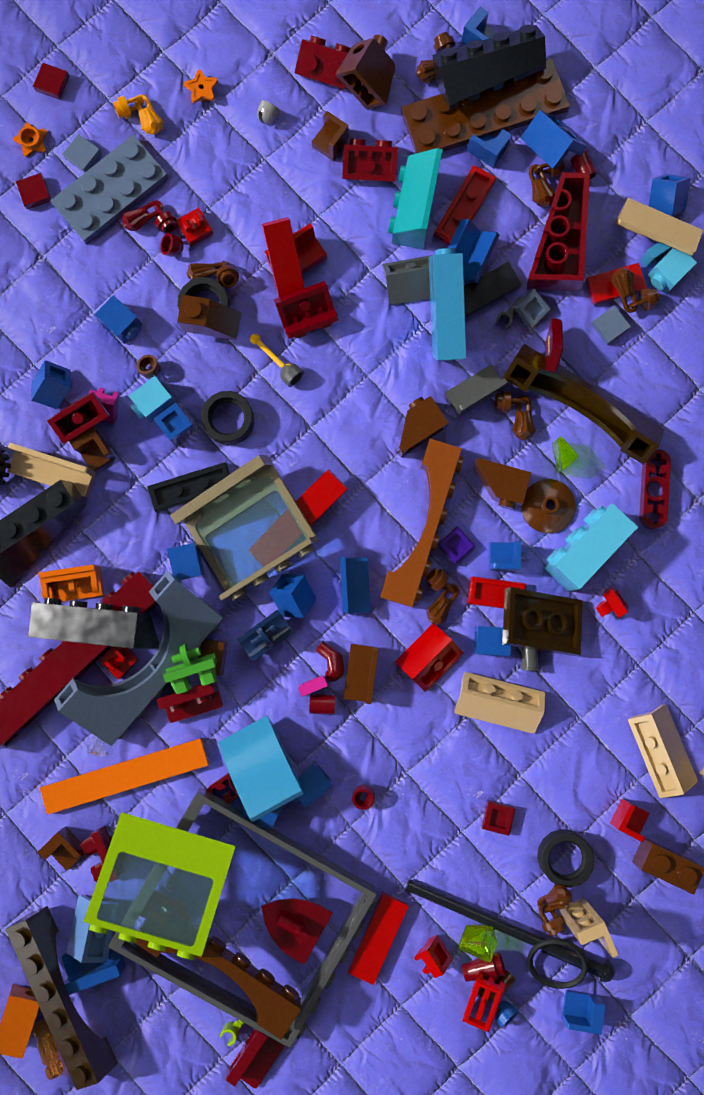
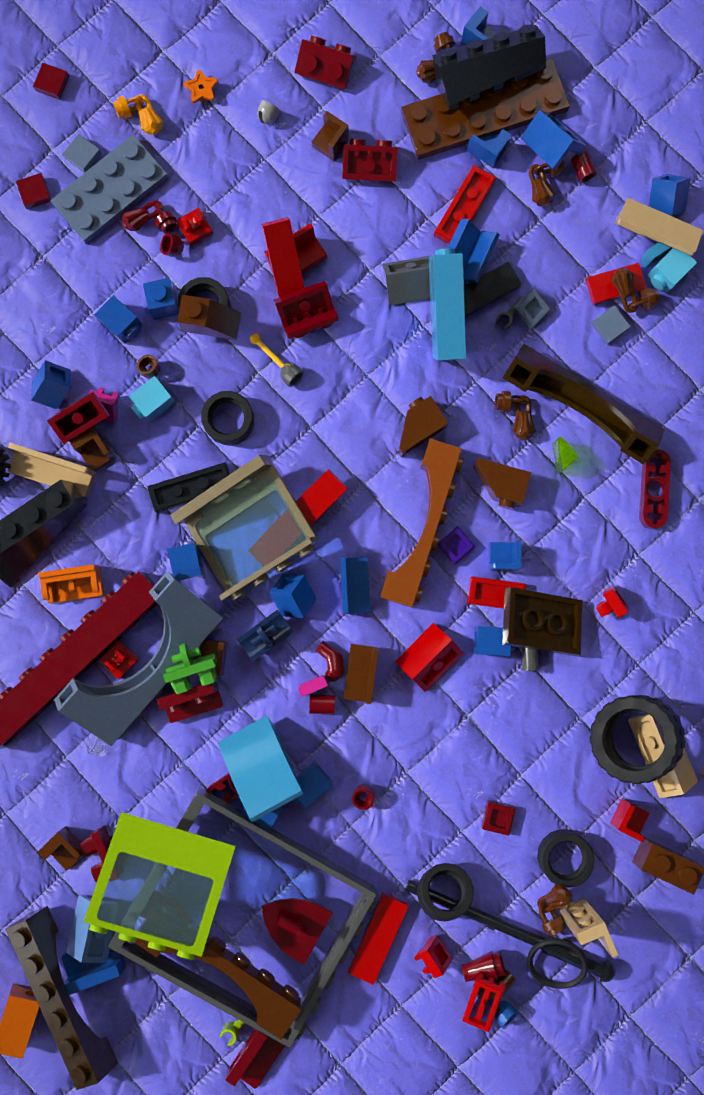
(26, 134): orange plate -> none
(47, 1050): clear orange axle -> none
(92, 625): wedge -> none
(124, 776): orange tile -> none
(161, 298): none -> blue brick
(173, 423): blue panel -> none
(226, 275): reddish brown piece -> none
(368, 71): reddish brown torso -> none
(415, 199): teal slope -> none
(439, 610): reddish brown piece -> none
(466, 892): none -> black tyre
(475, 390): dark grey panel -> none
(479, 942): clear neon green slope -> none
(500, 703): tan panel -> none
(535, 509): reddish brown dish -> none
(554, 345): dark red tile -> none
(562, 249): dark red wedge -> none
(583, 1012): blue panel -> none
(589, 546): medium azure brick -> none
(611, 761): none -> black tyre

